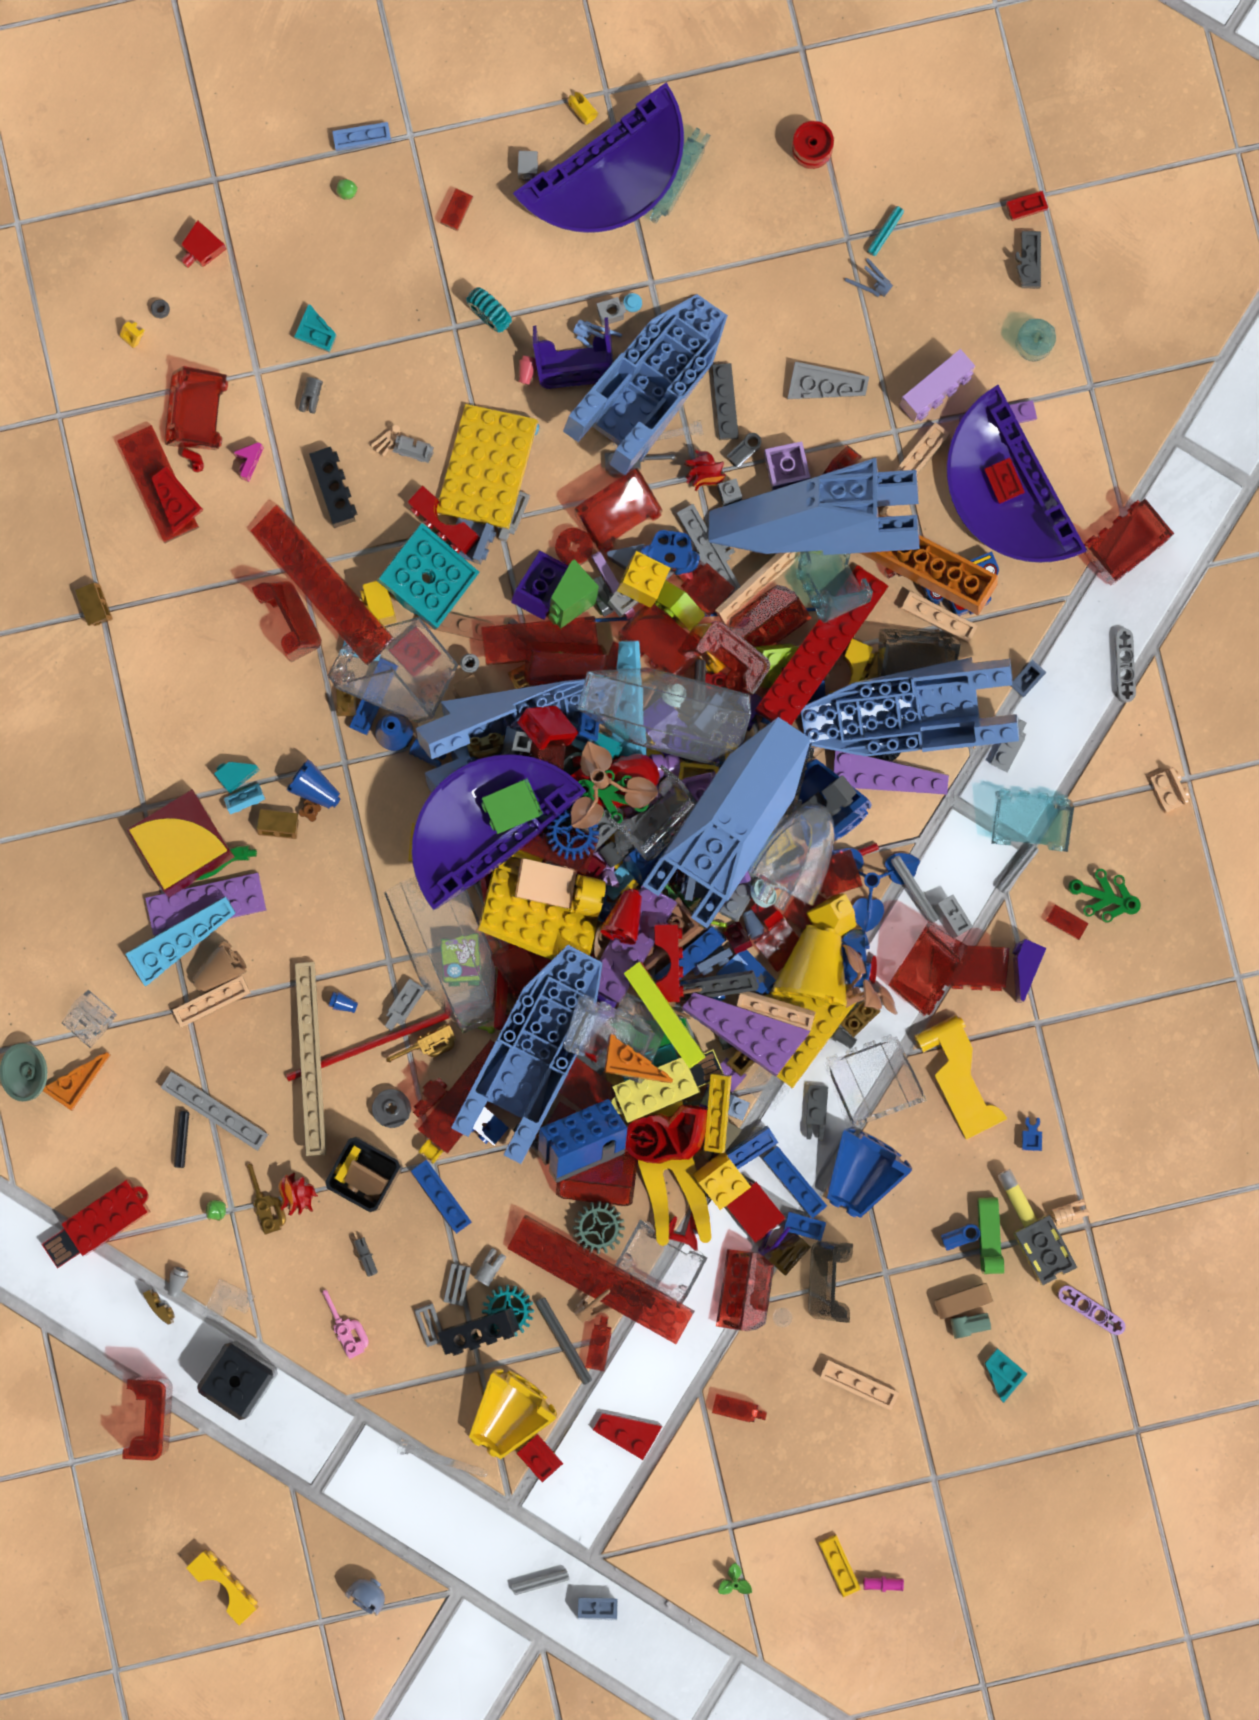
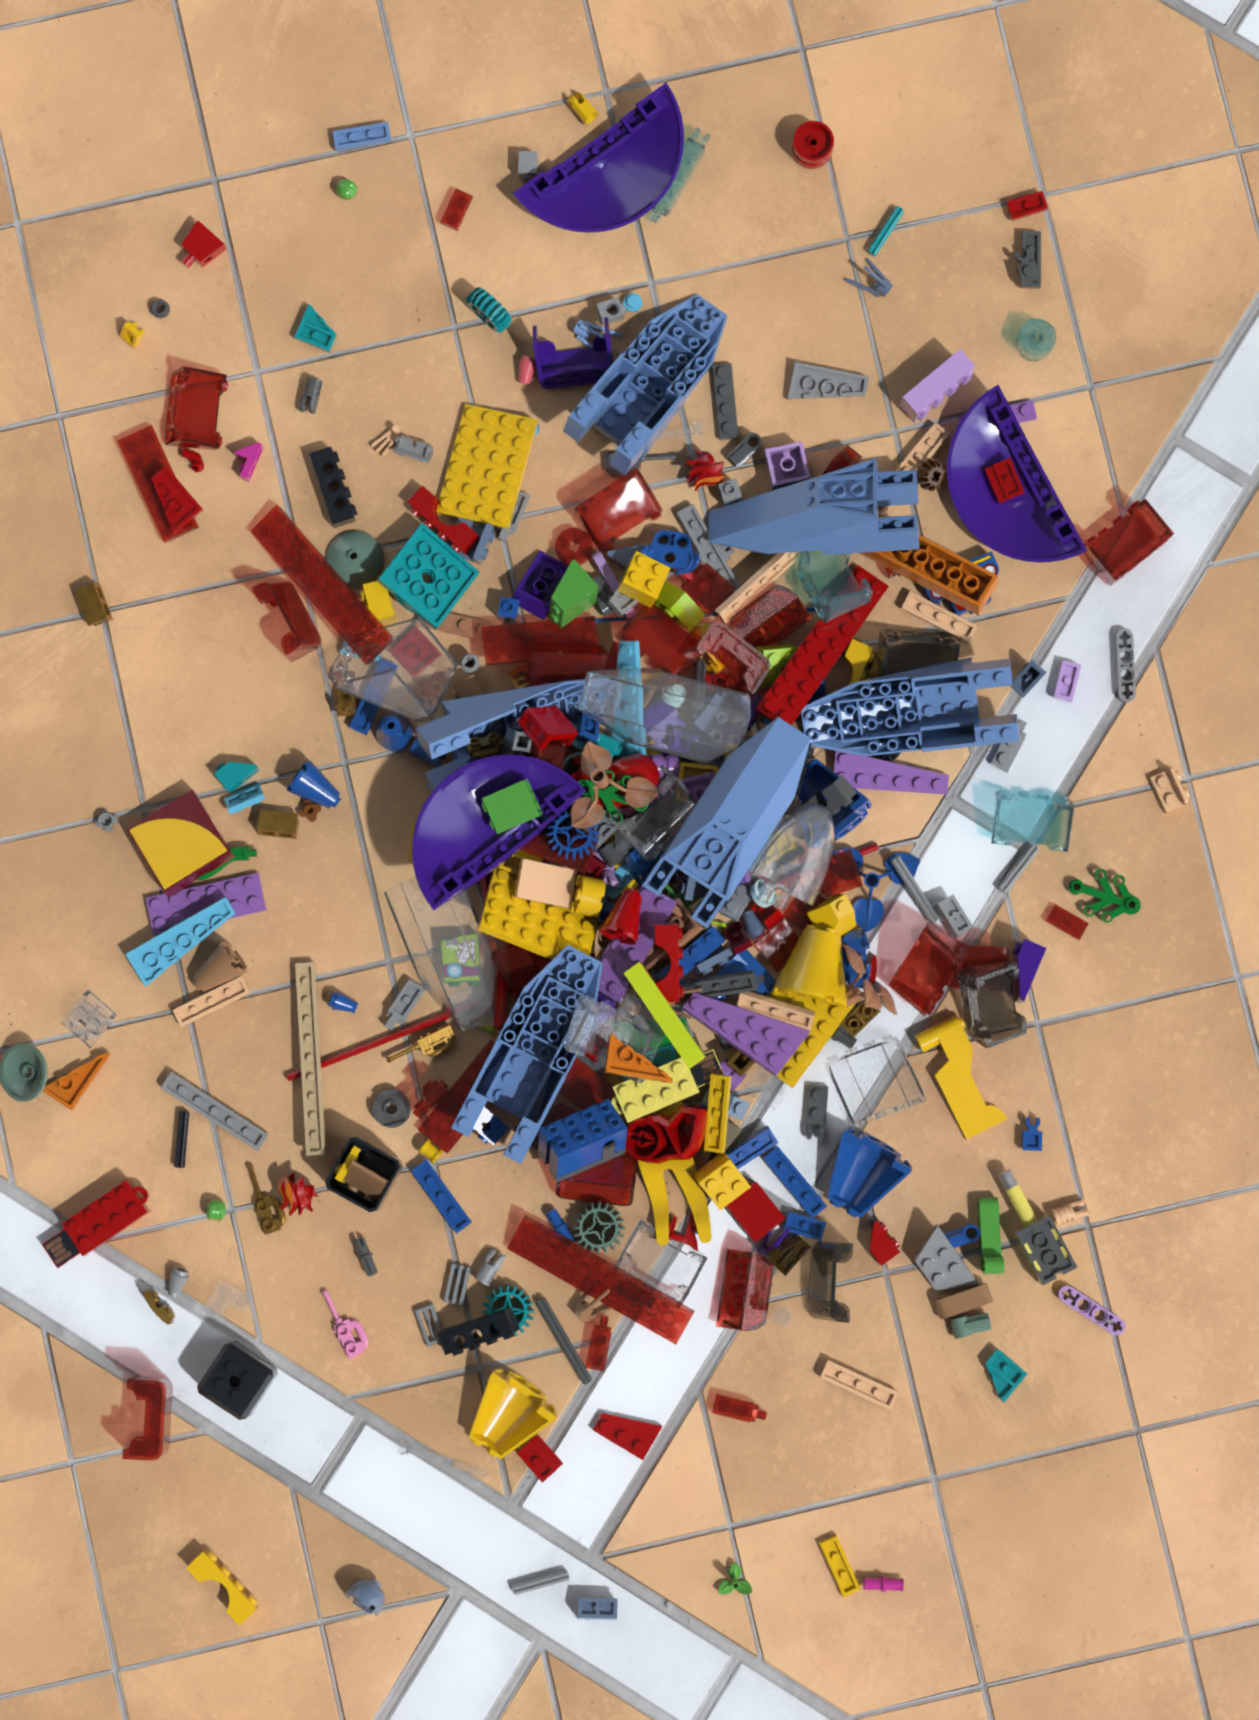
(100, 822): none -> light grey plate
(366, 565): none -> sand green dish
(508, 608): none -> blue bracket
(559, 1225): none -> blue pin
(881, 1245): none -> red slope
(931, 474): none -> reddish brown gear
(942, 1263): none -> light grey wing
(990, 1003): none -> clear smoke windscreen
(1067, 681): none -> lavender plate

